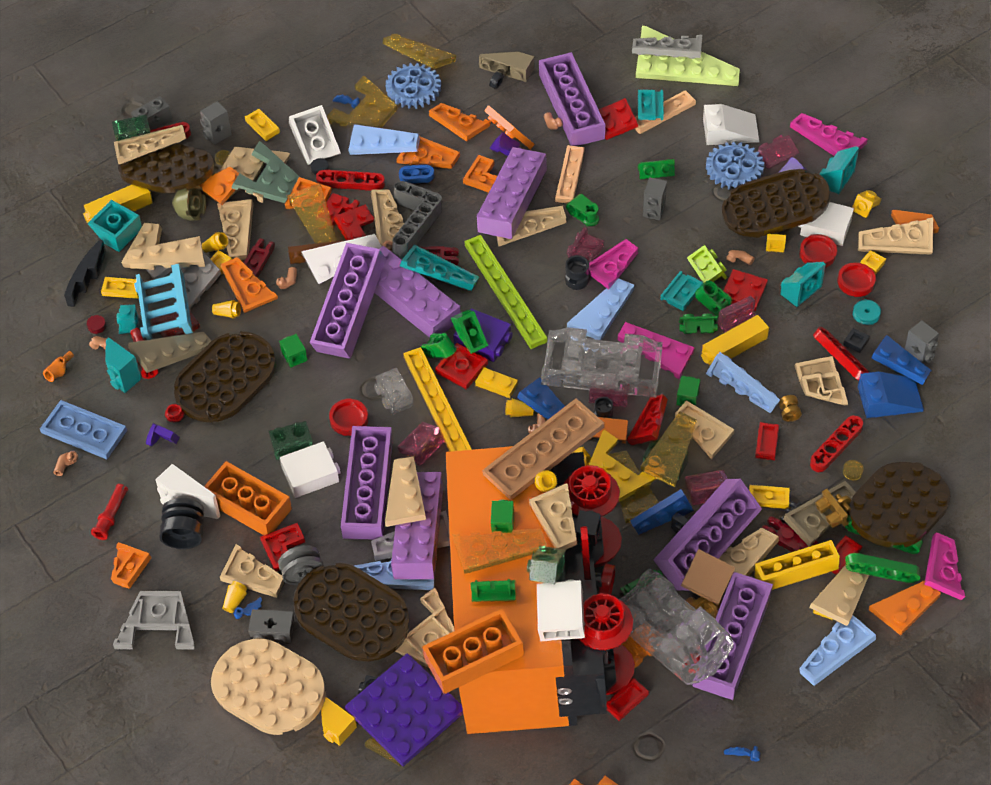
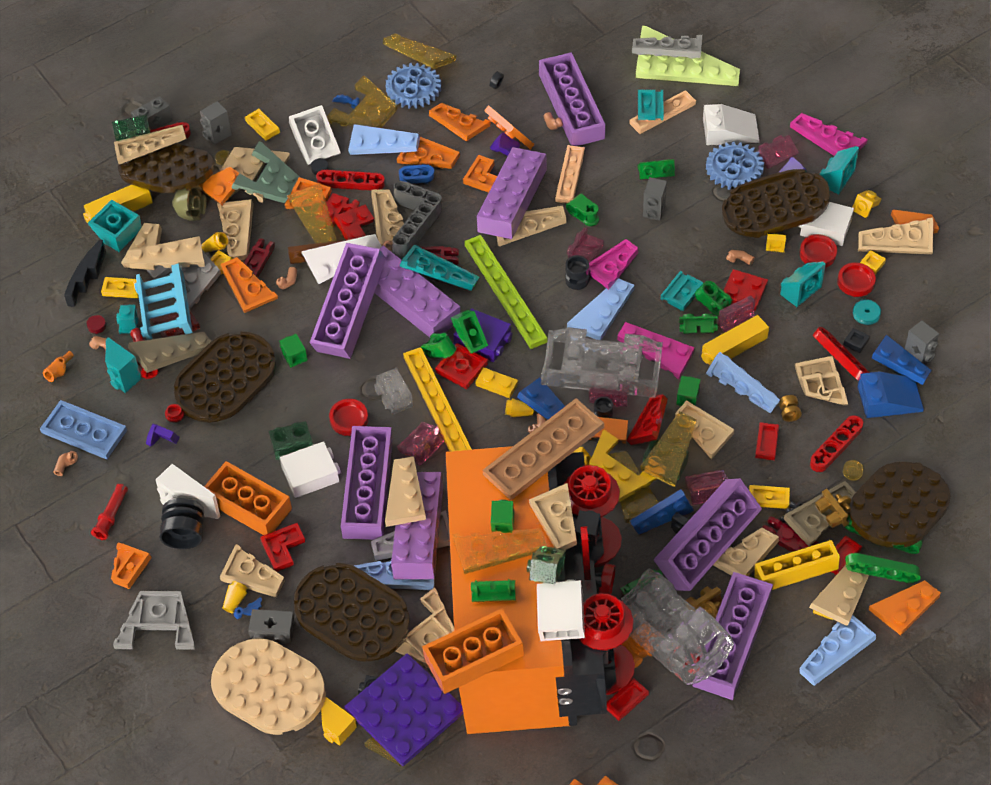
(227, 309): yellow cone -> none
(298, 563): dark grey wheel -> none
(510, 64): dark tan slope -> none
(545, 481): yellow tile -> none
(617, 118): red plate -> none
(705, 264): lime bracket -> none
(707, 576): medium nougat tile -> none
(754, 755): blue piece -> none
(942, 567): dark pink wing -> none

